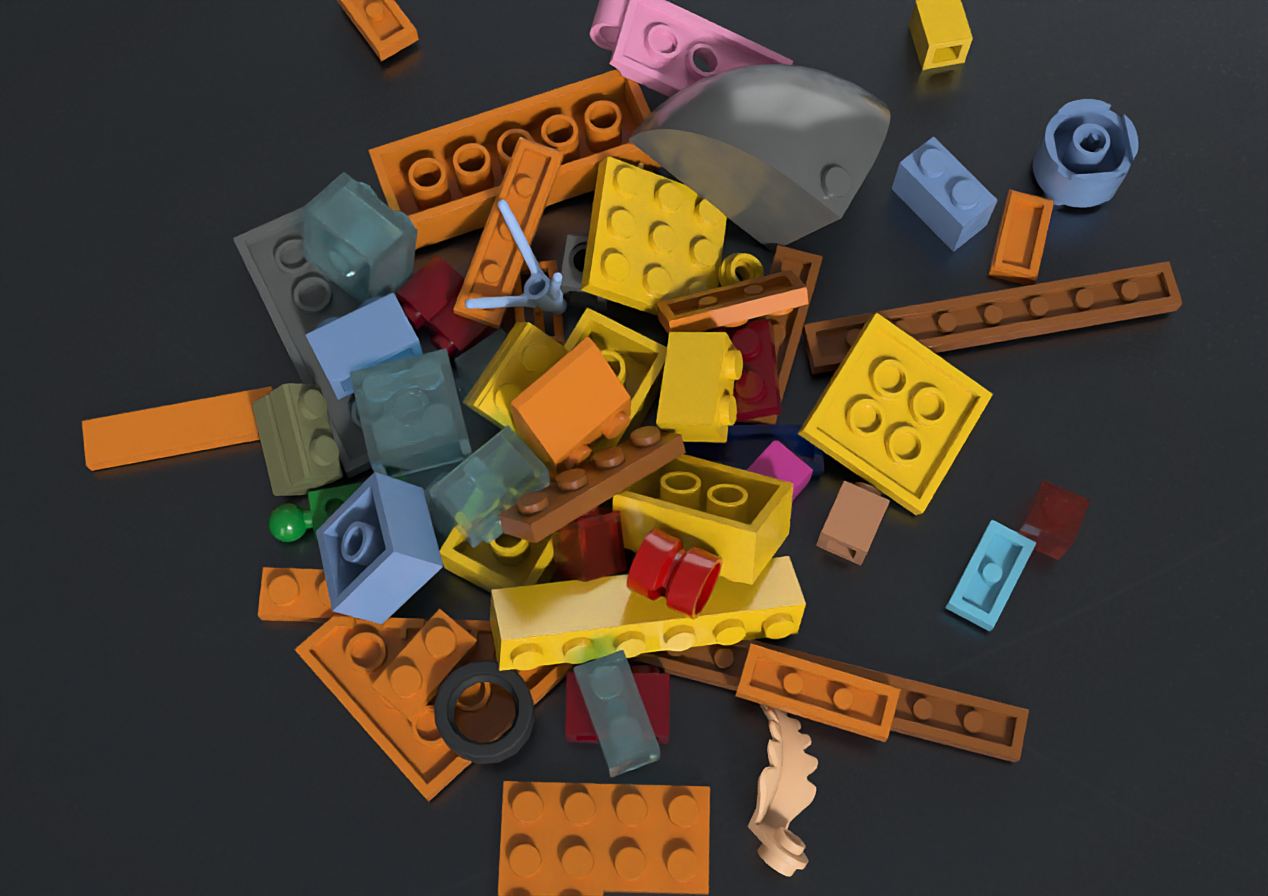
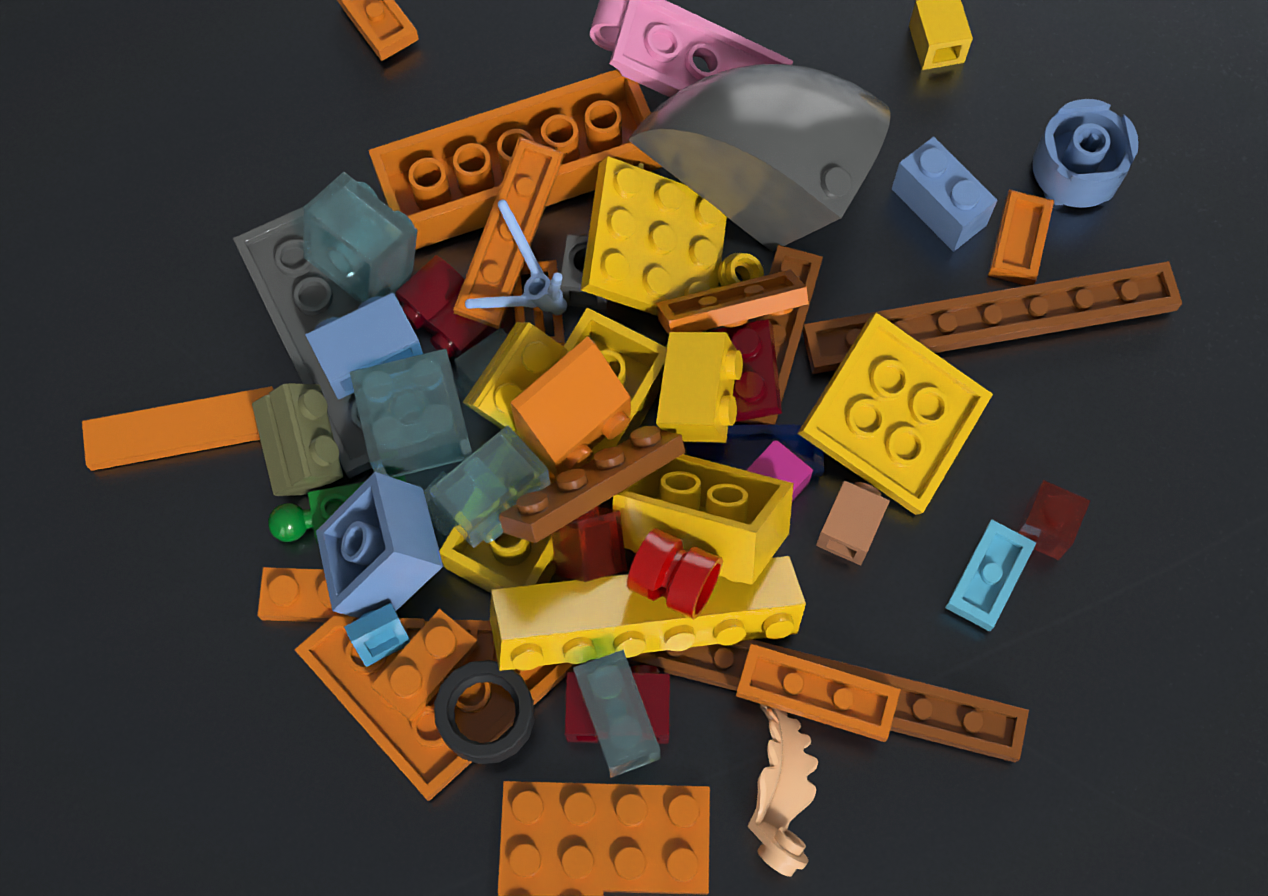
(377, 634): none -> dark azure plate

